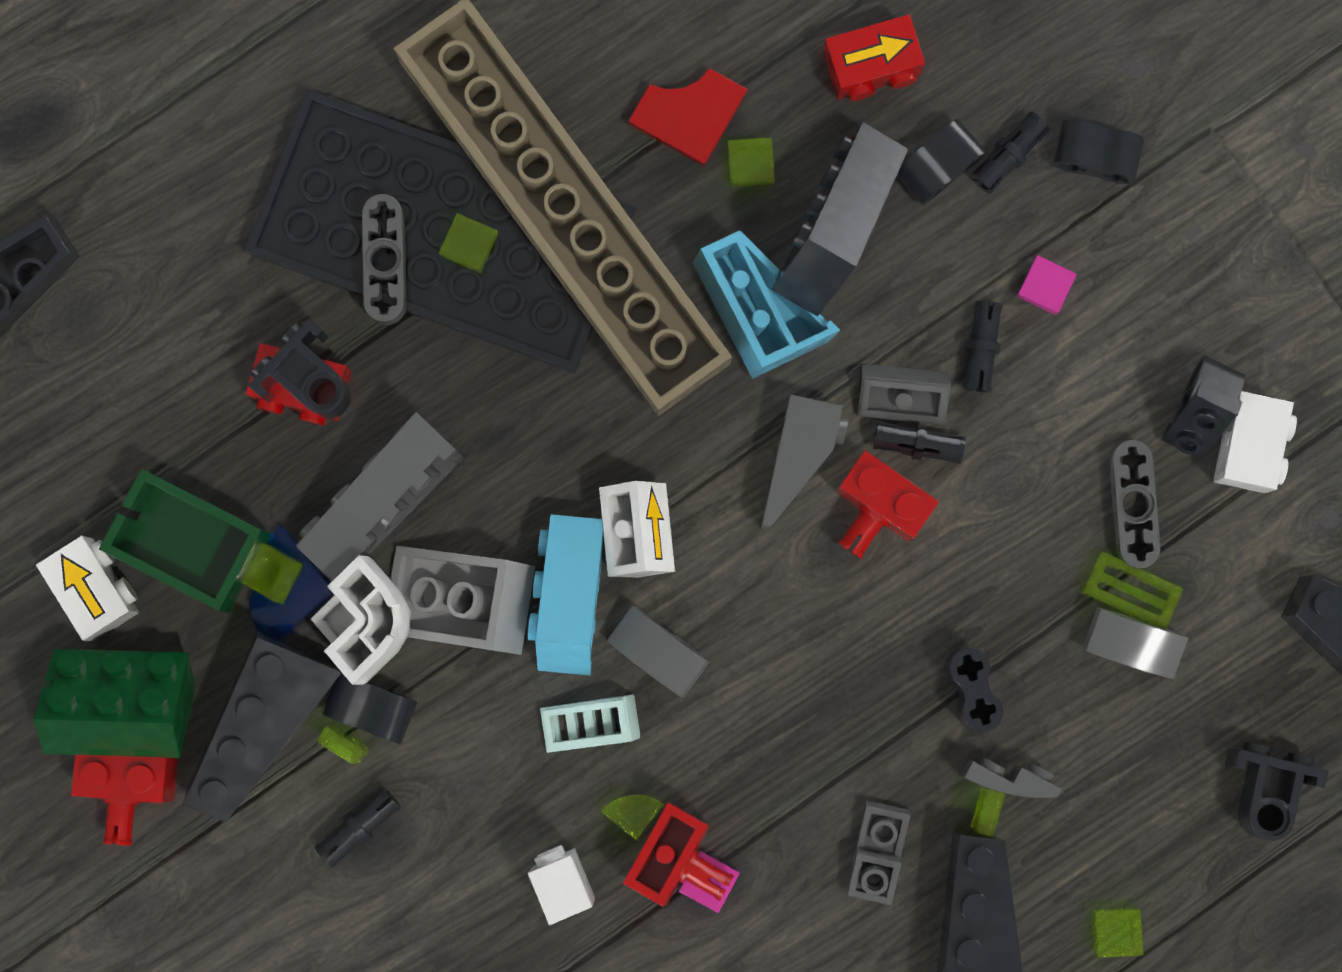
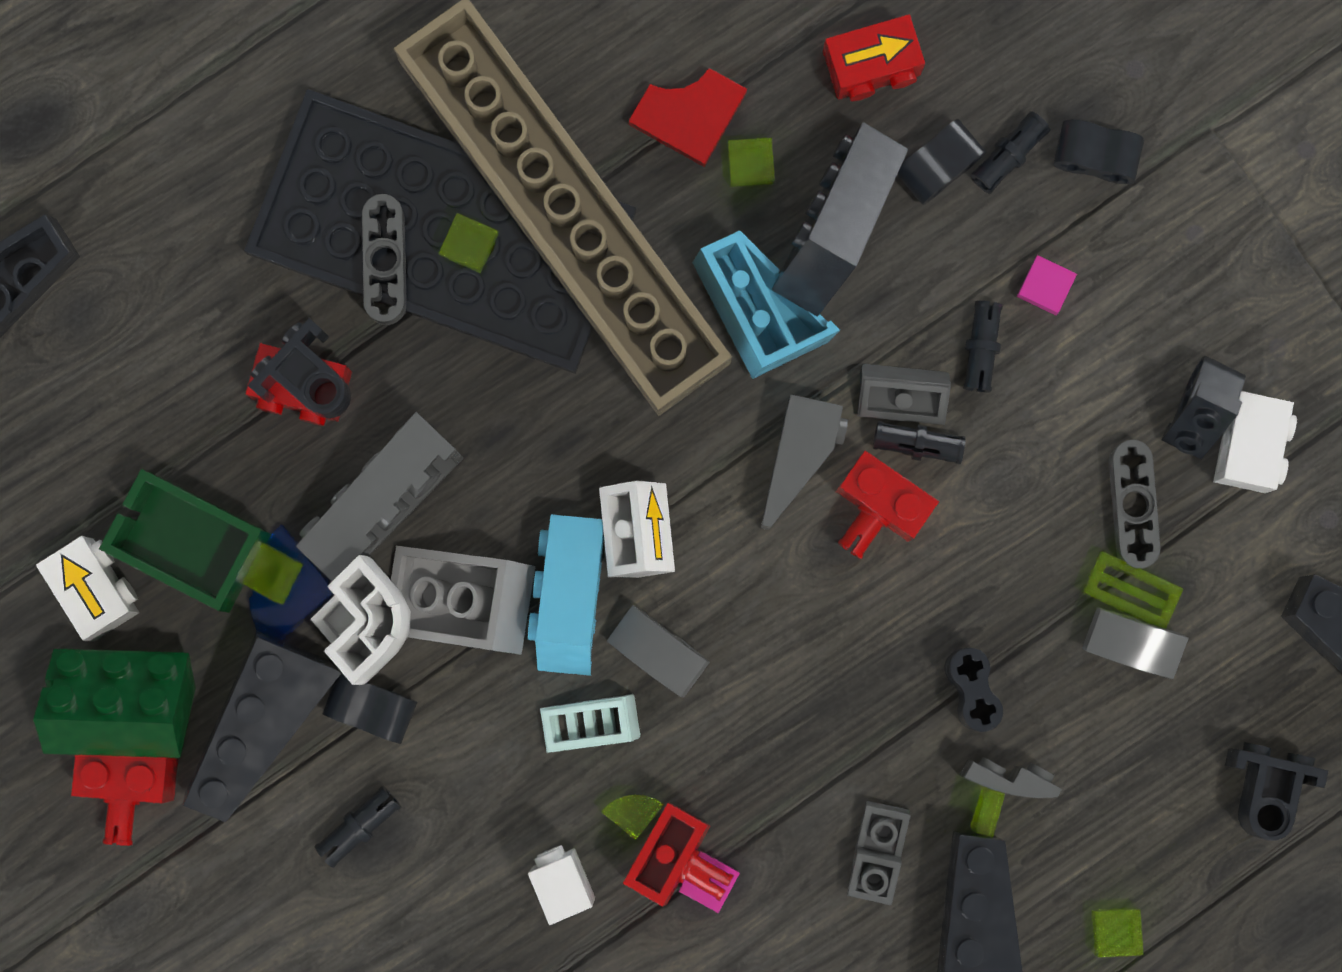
(343, 745): clear neon green tile -> none

